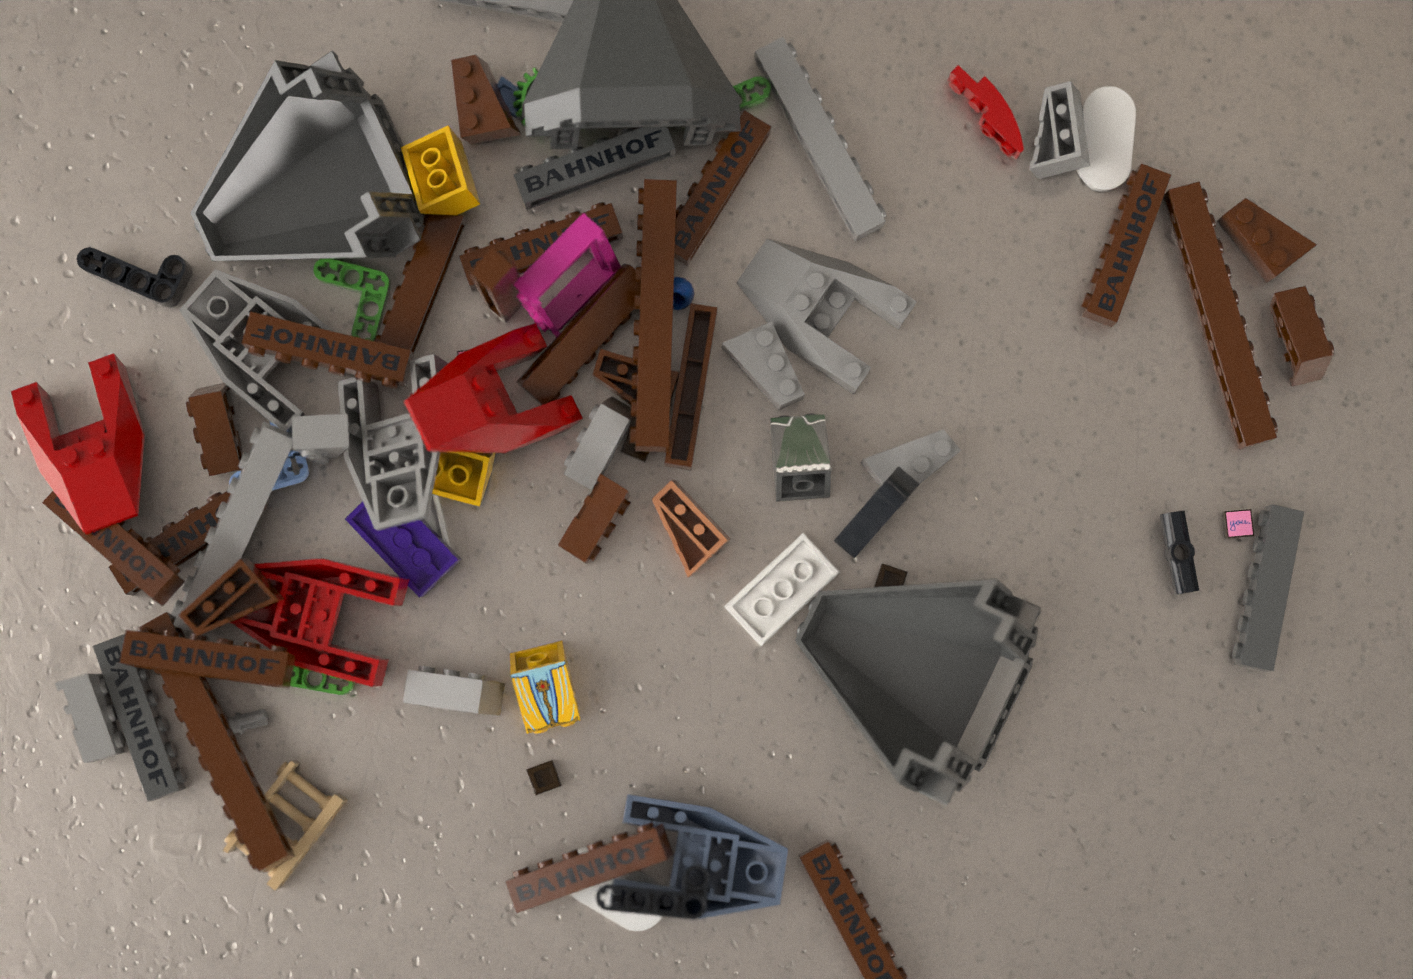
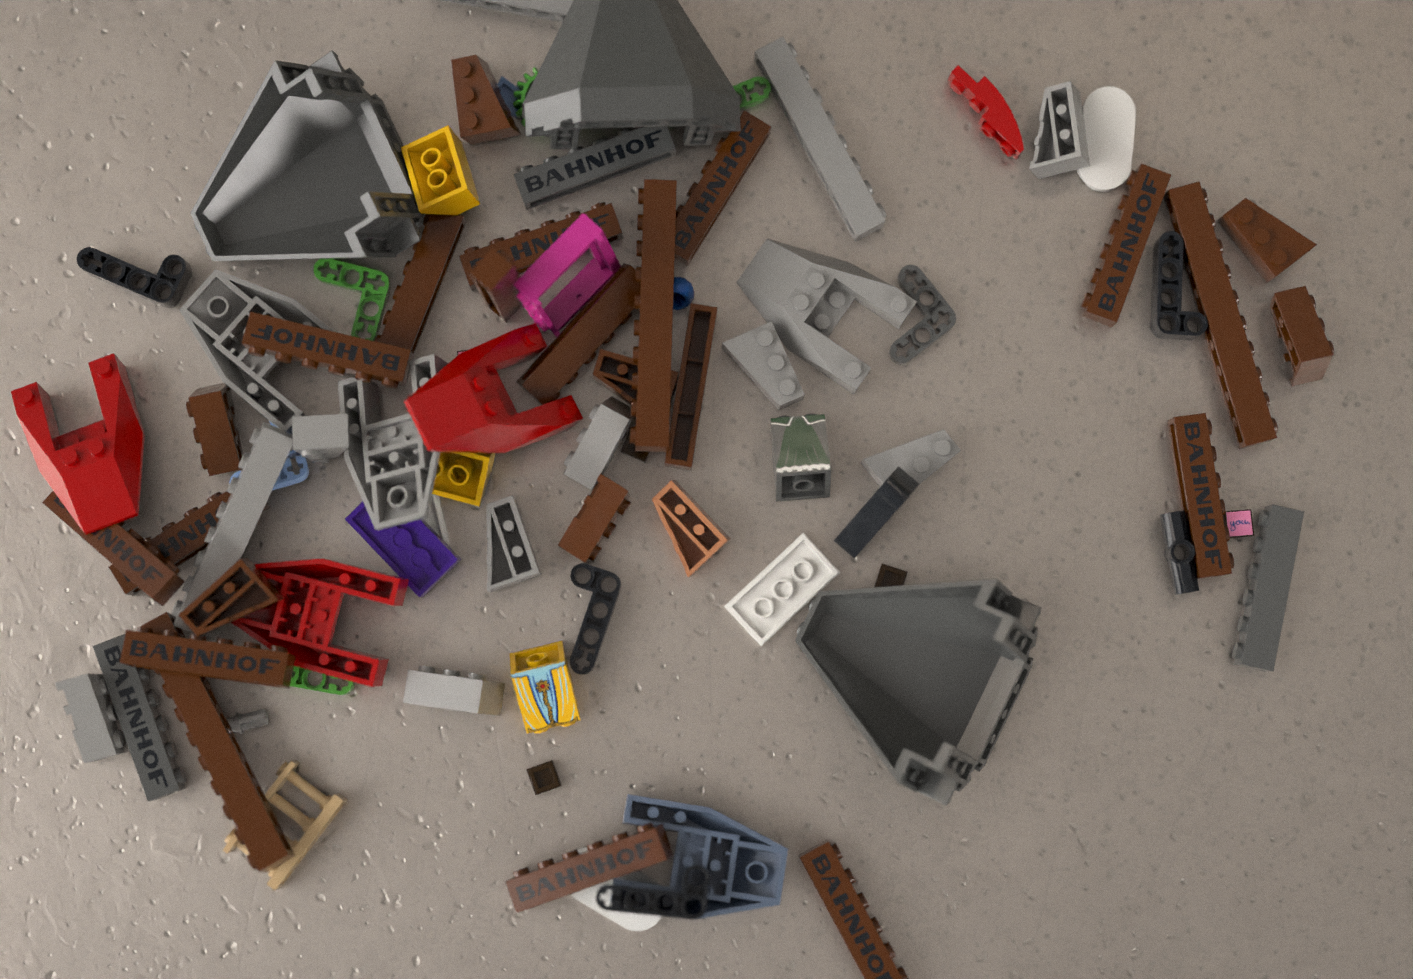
(508, 546): none -> light grey wedge
(590, 621): none -> black beam
(929, 311): none -> dark grey beam
(1172, 286): none -> black beam
(1200, 494): none -> reddish brown brick

